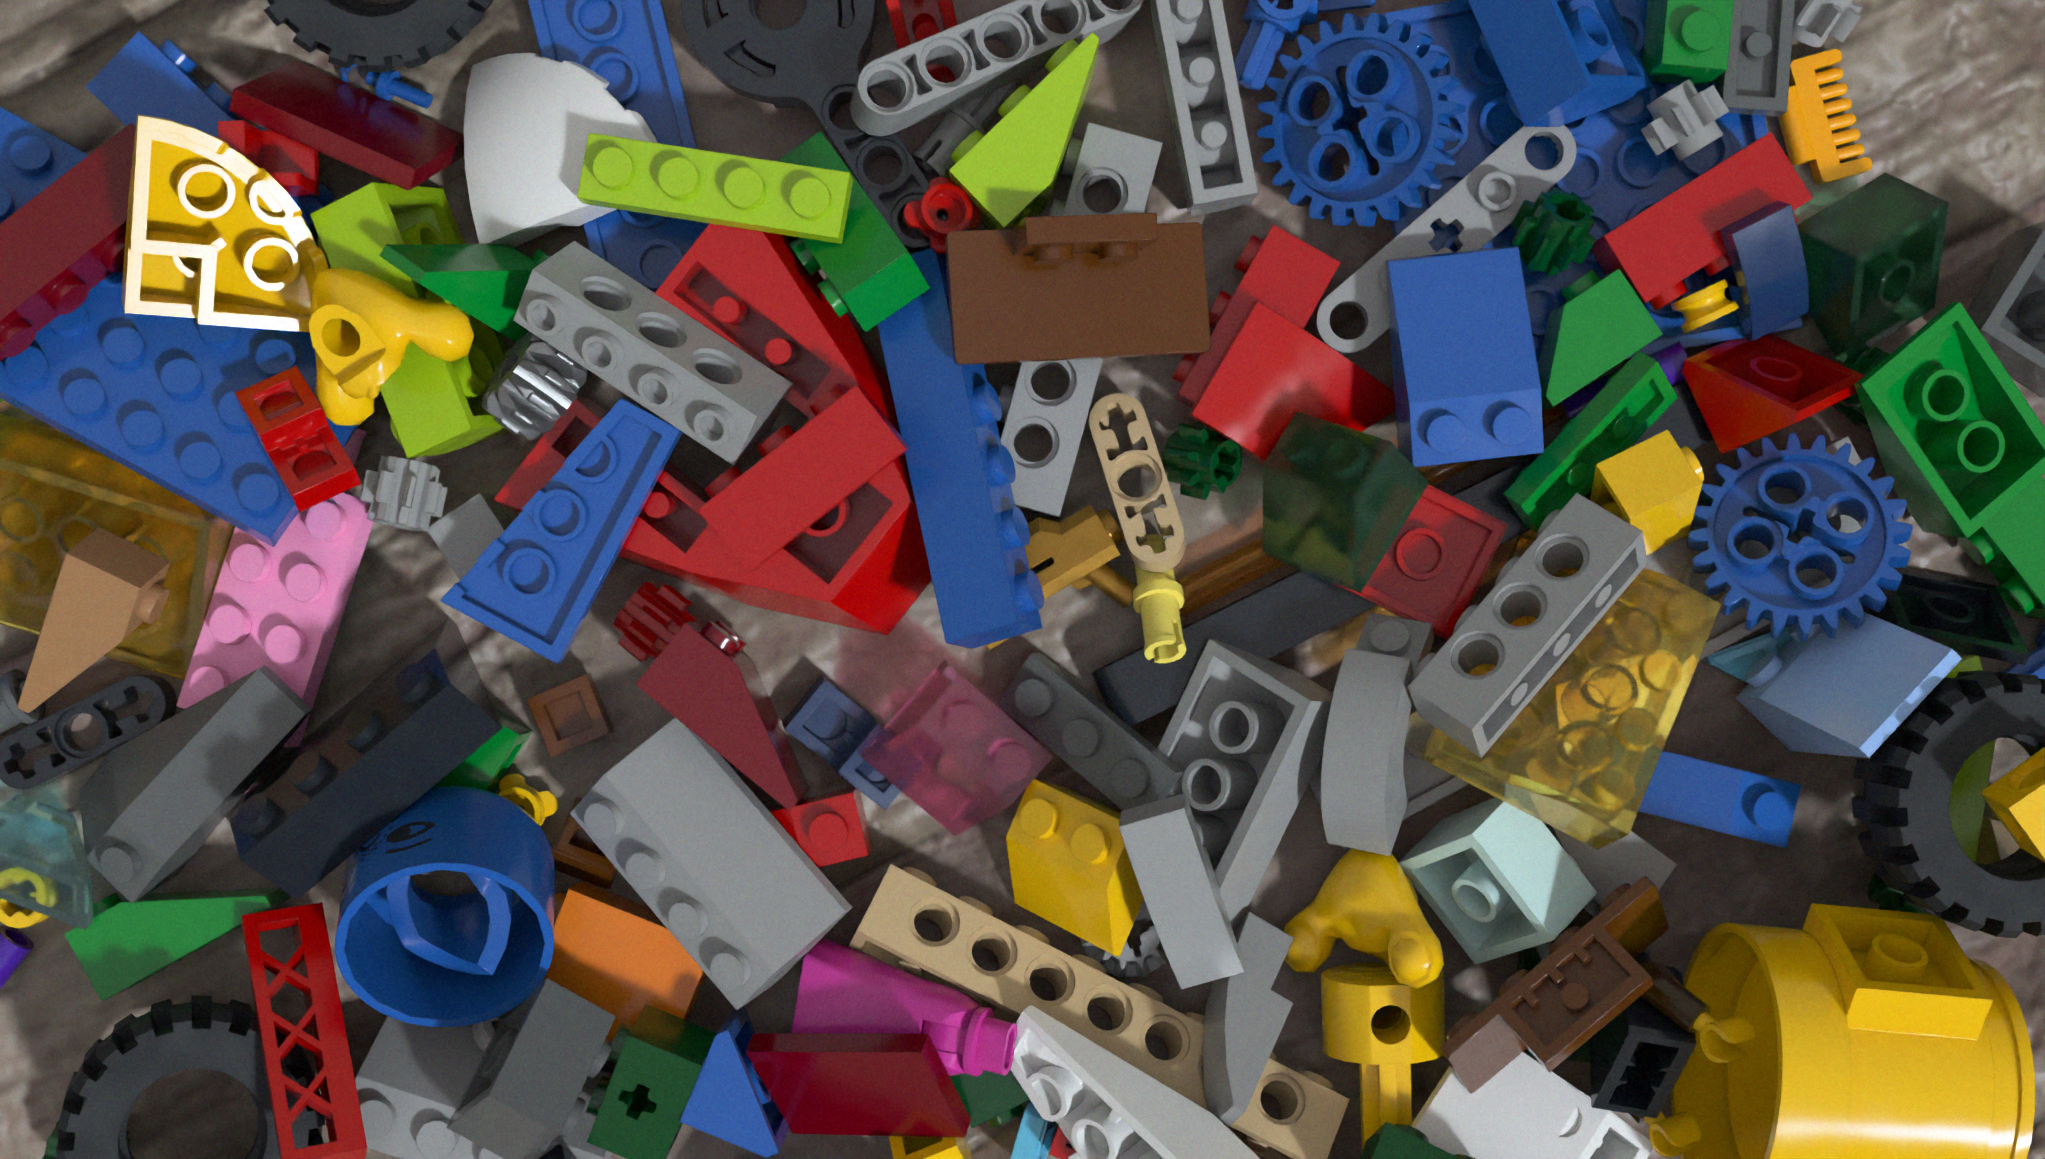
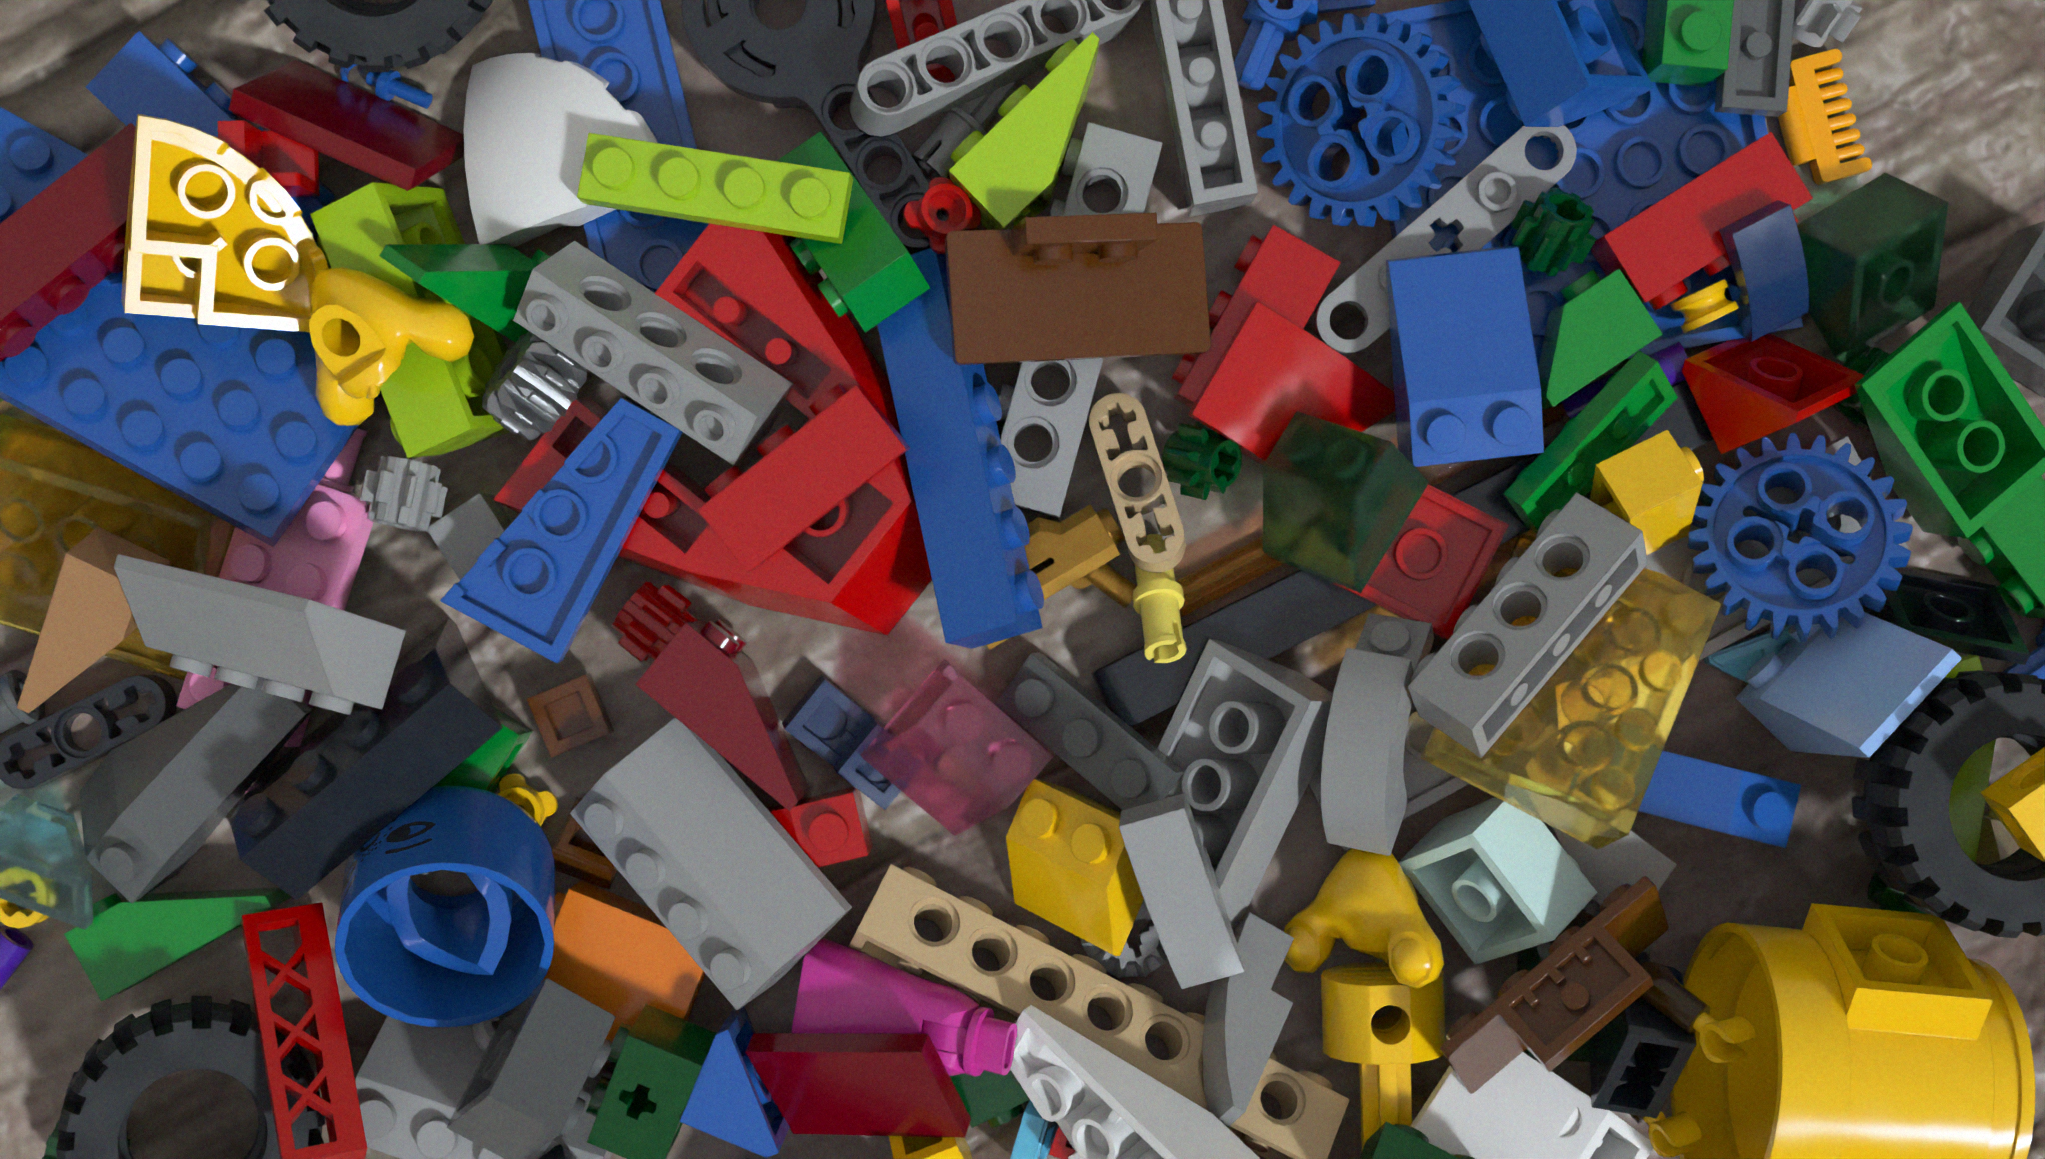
(262, 635): none -> light grey slope
(297, 438): red slope -> none
(1684, 120): light grey gear -> none

